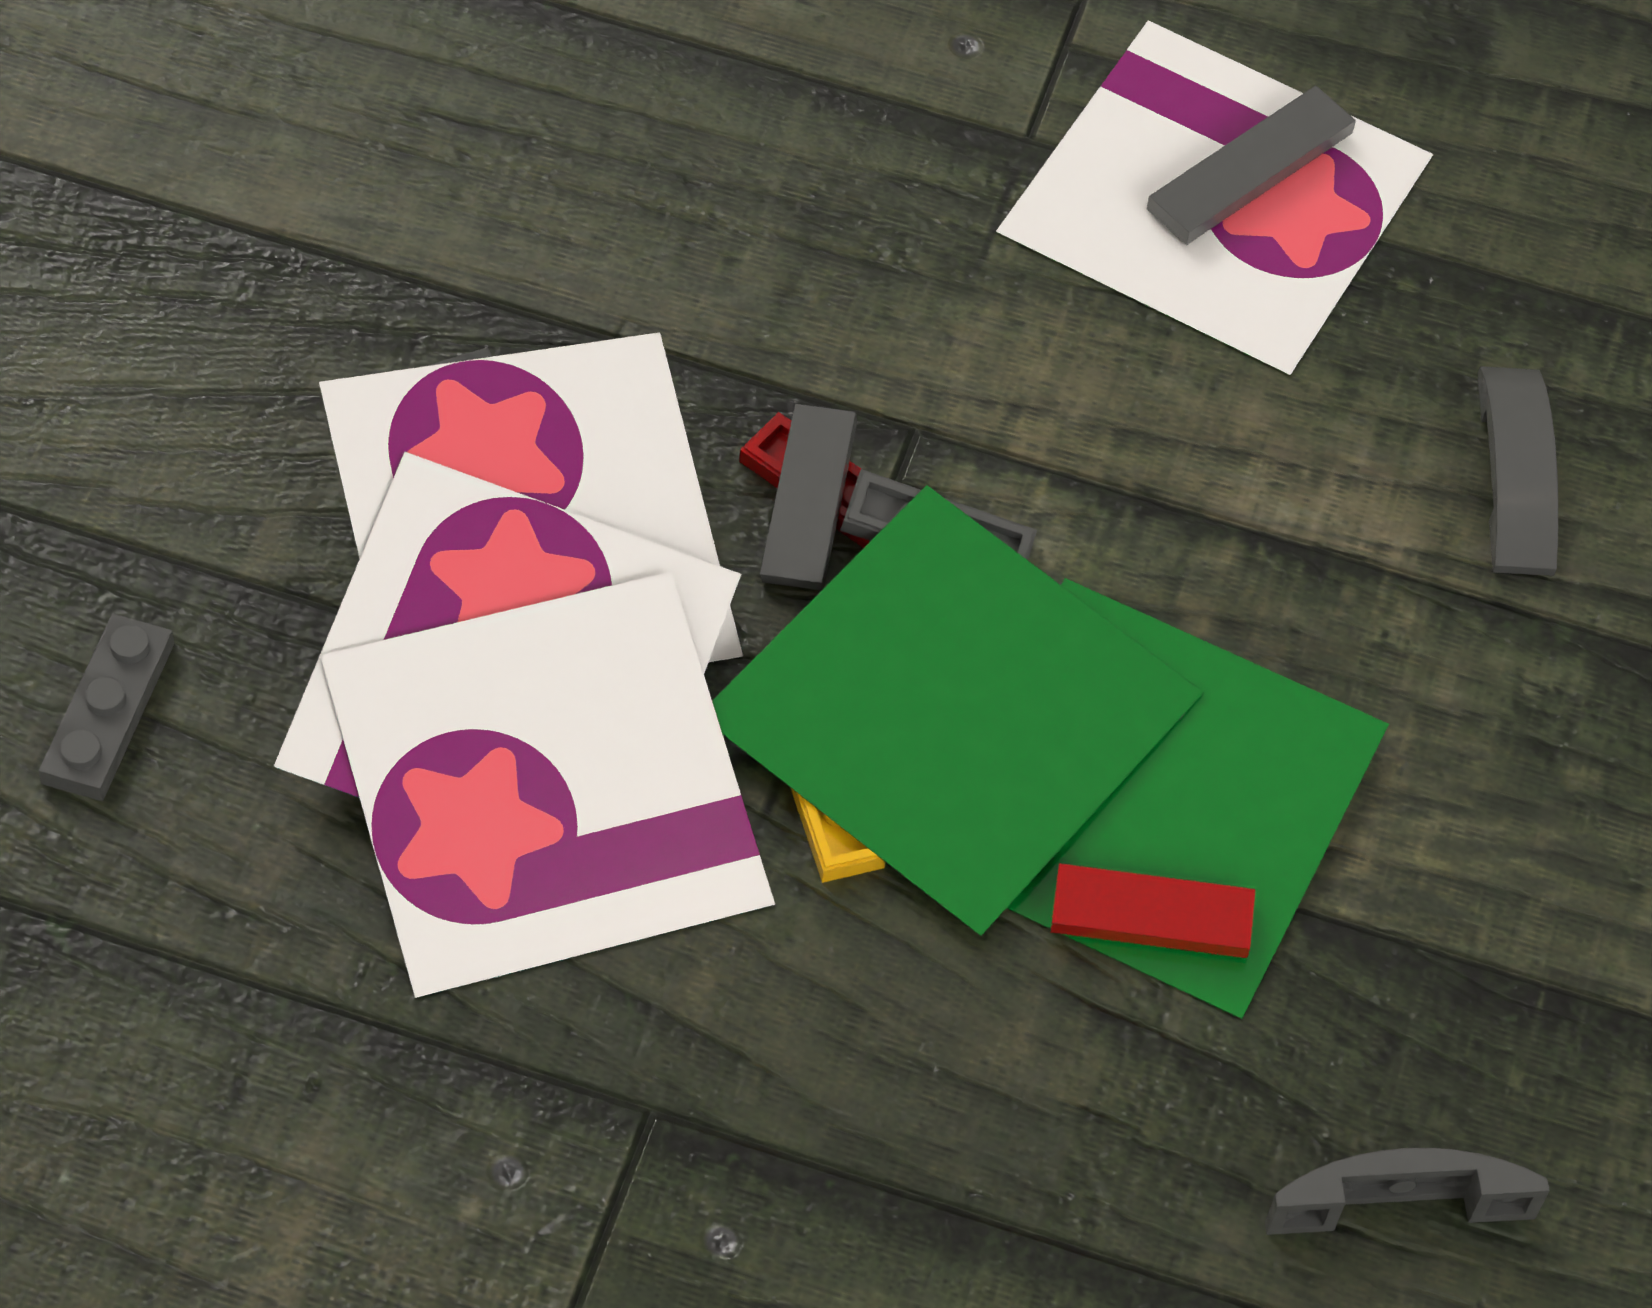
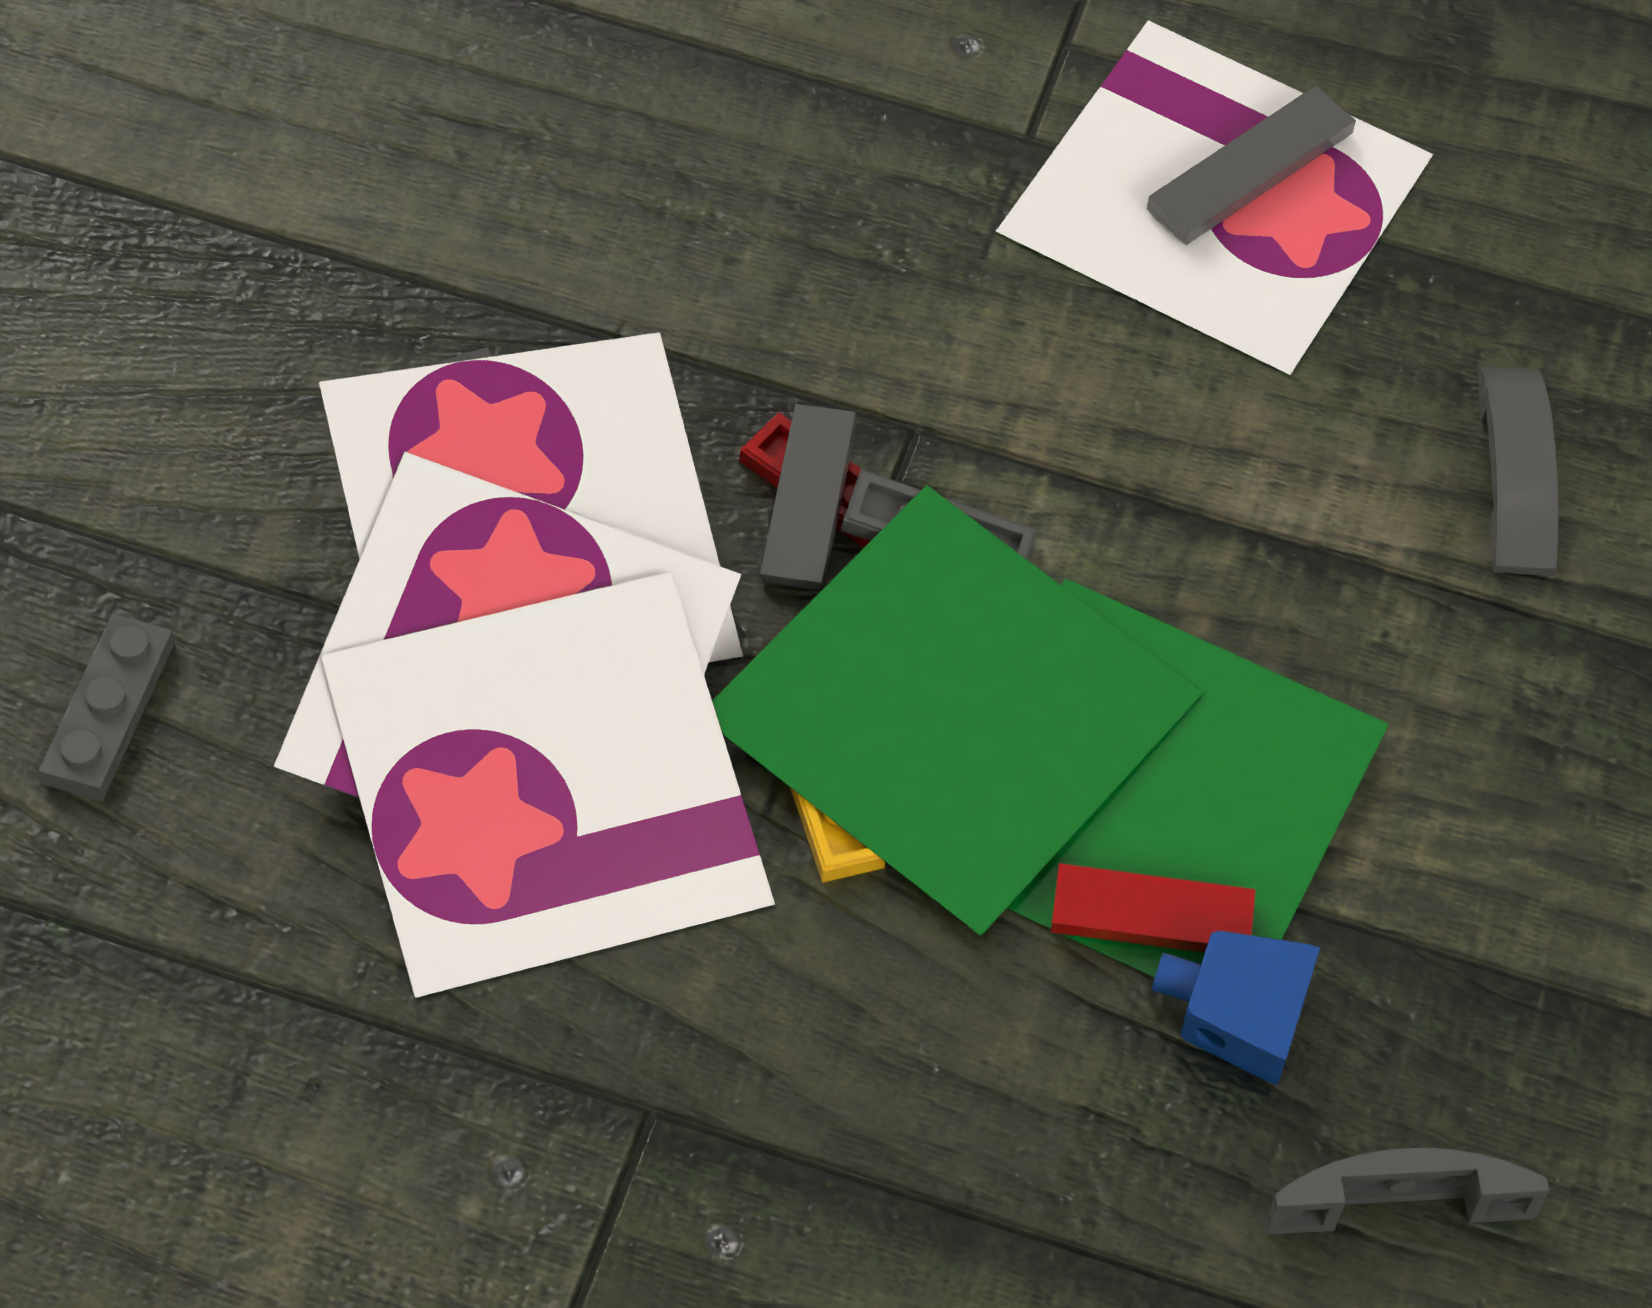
(1242, 998): none -> blue torso

